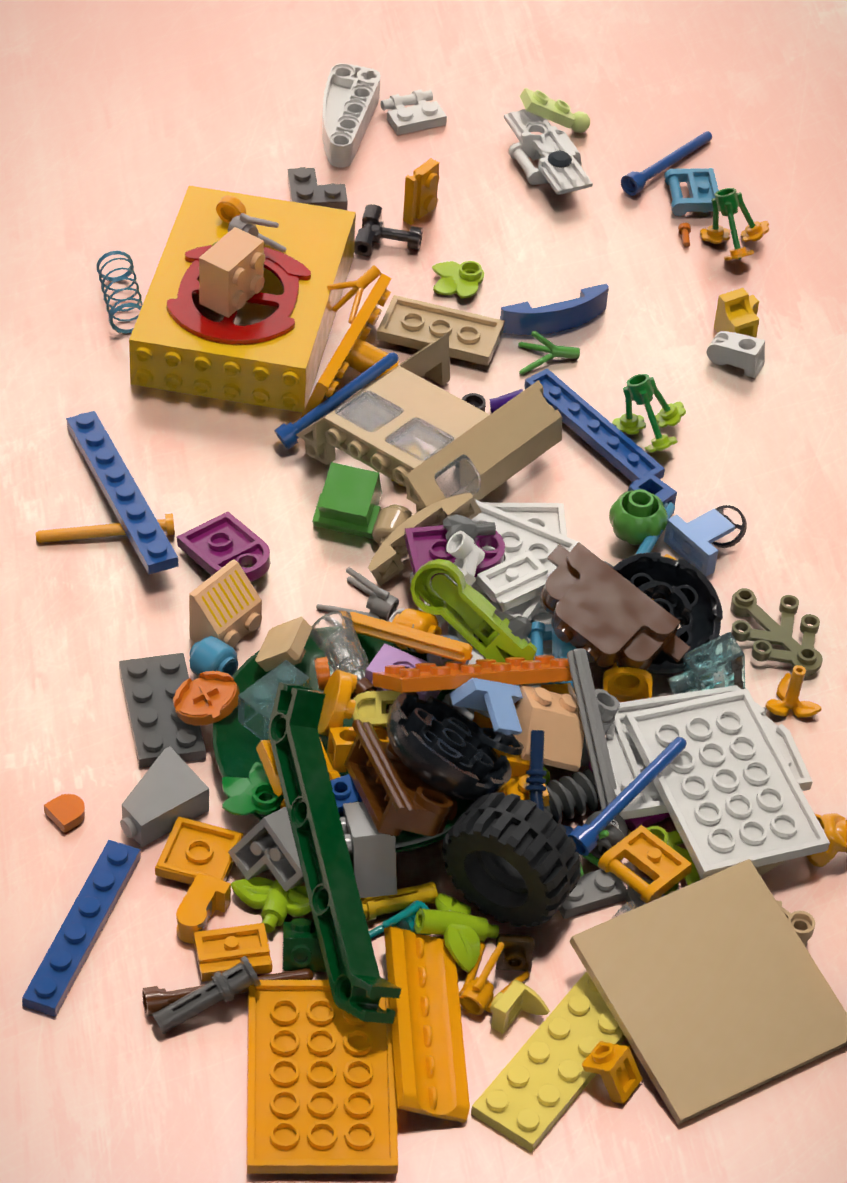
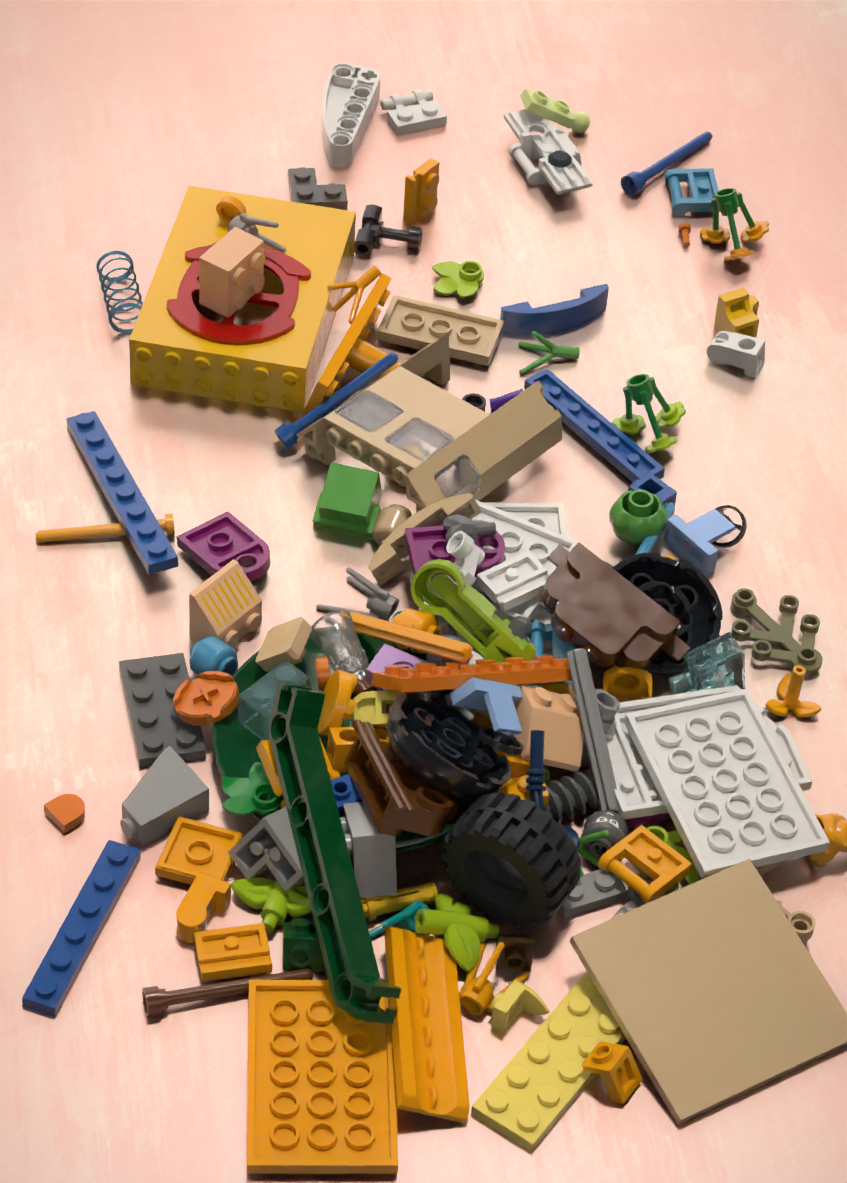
(221, 988): dark grey pin -> none
(587, 835): blue piece -> none

